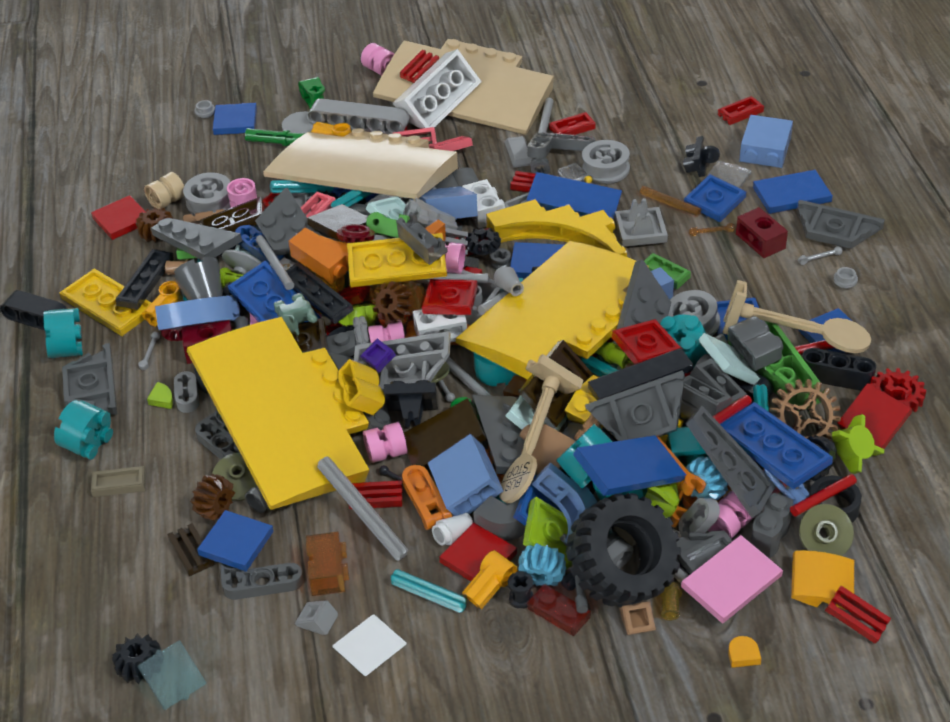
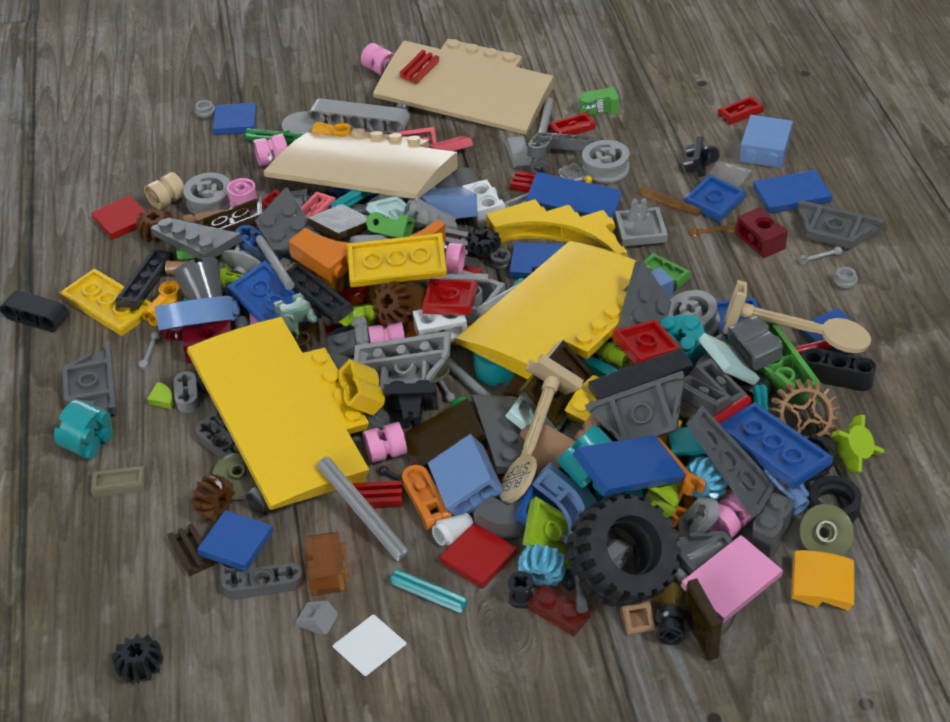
(63, 333): teal brick -> none
(172, 675): clear light blue piece -> none
(268, 150): none -> bright pink wheel
(278, 186): teal axle -> none
(311, 90): green piece -> none
(355, 233): dark red gear -> none
(378, 355): dark purple tile -> none
(420, 239): dark grey hinge -> none
(438, 90): white slope -> none
(493, 574): light orange piece -> none
(507, 279): light grey cone -> none
(599, 101): none -> bright green leg
(670, 624): none -> black wheel
(702, 619): none -> dark brown tile
(743, 652): light orange tile -> none
(823, 495): red bar -> none
(861, 611): red tile -> none
(882, 414): red tile -> none
(901, 387): red gear -> none

